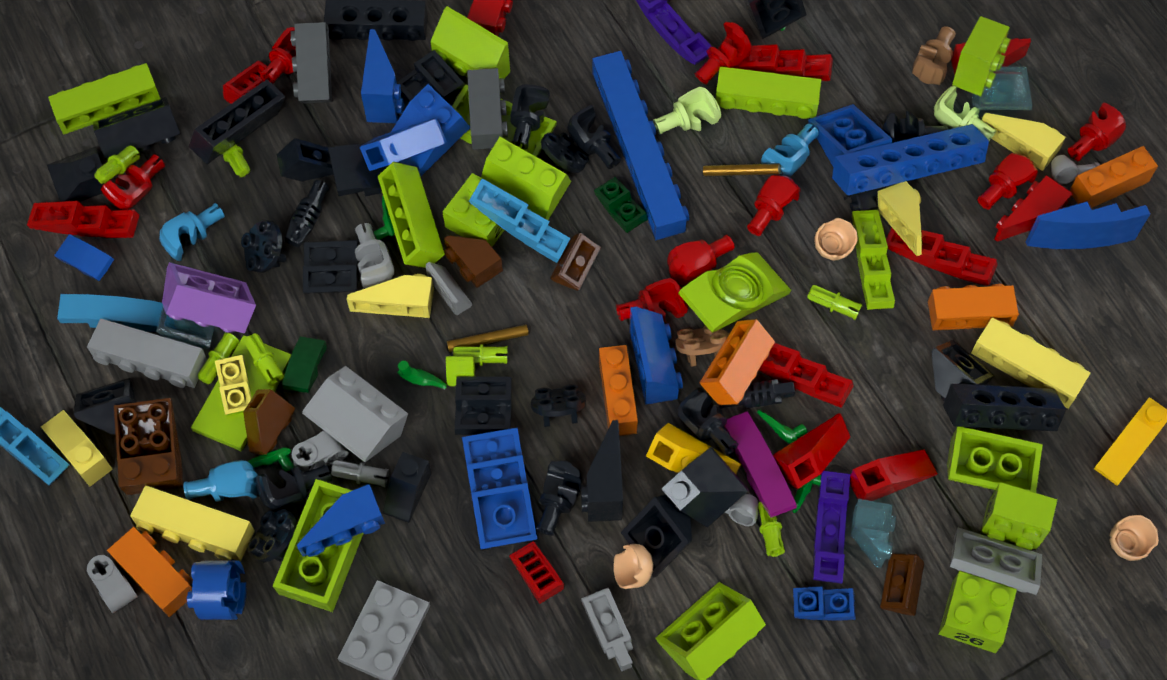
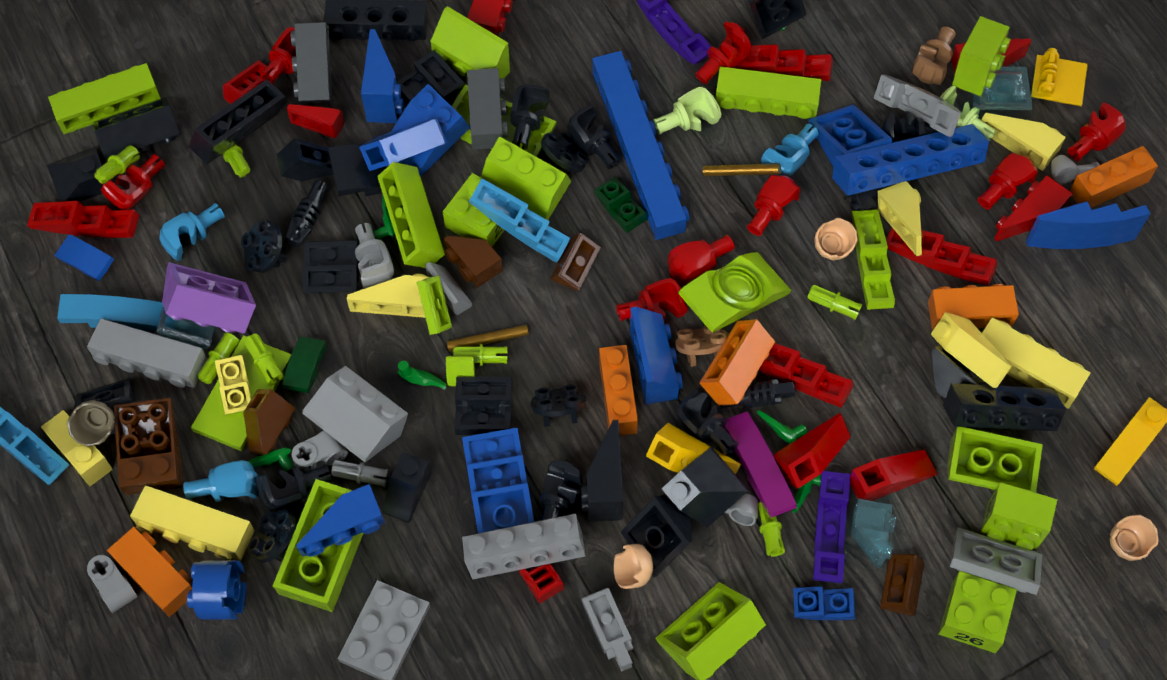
(91, 423): none -> dark tan hair
(318, 119): none -> red slope
(434, 304): none -> lime tile
(523, 546): none -> light grey brick
(921, 103): none -> light grey slope
(971, 348): none -> light yellow slope
(1058, 79): none -> yellow hinge

